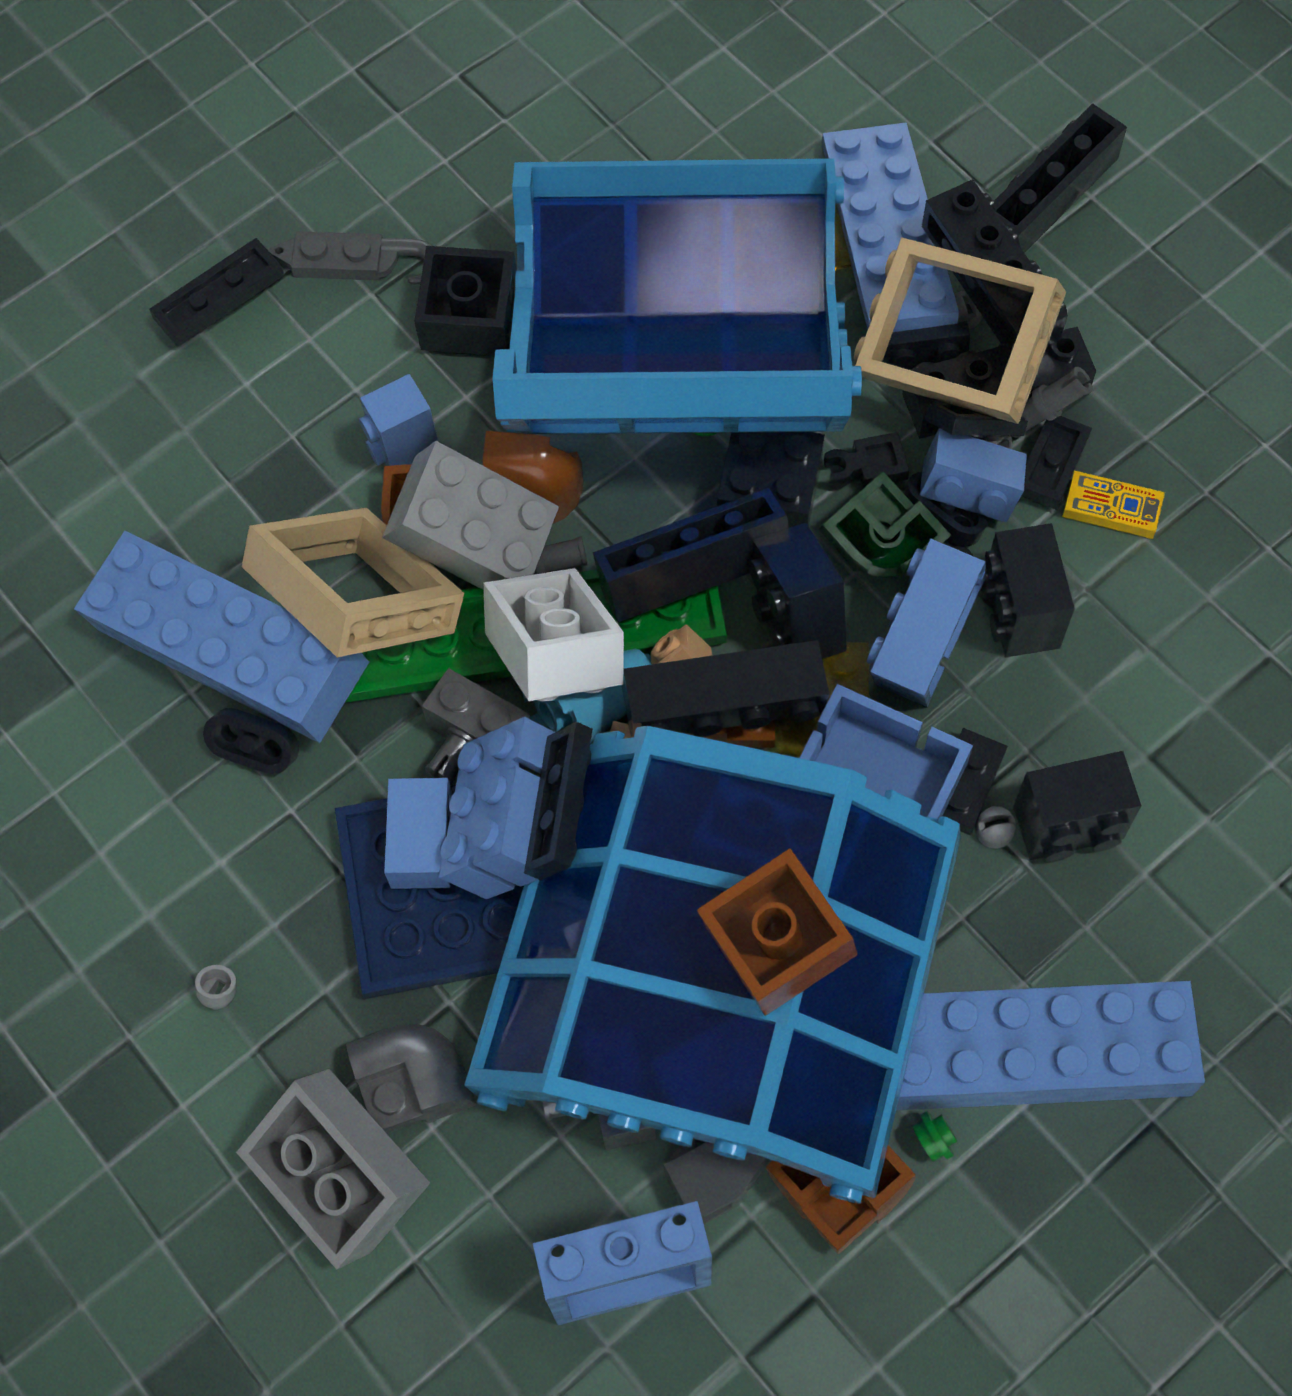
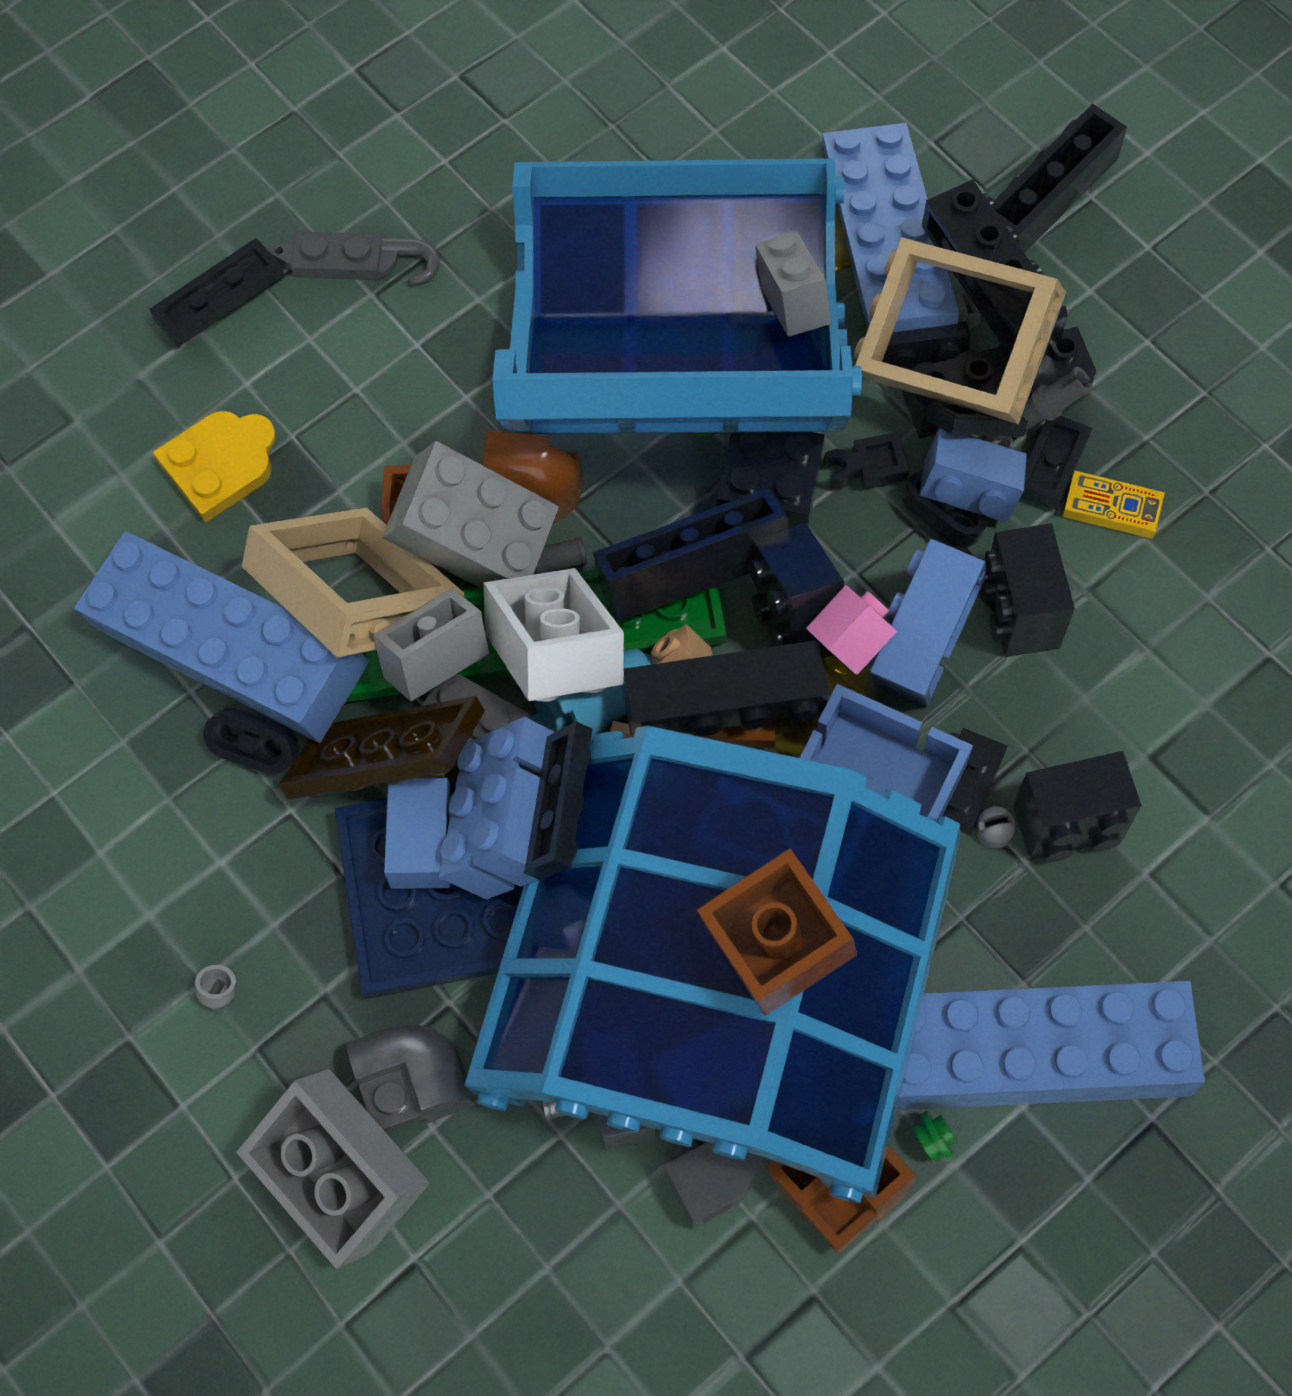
(219, 460): none -> yellow plate
(384, 749): none -> dark brown plate
(397, 422): medium blue brick -> none
(431, 644): none -> light grey brick
(466, 300): black brick -> none
(624, 1263): medium blue window -> none
(793, 283): none -> light grey brick
(853, 628): none -> bright pink brick
(882, 529): dark green brick -> none

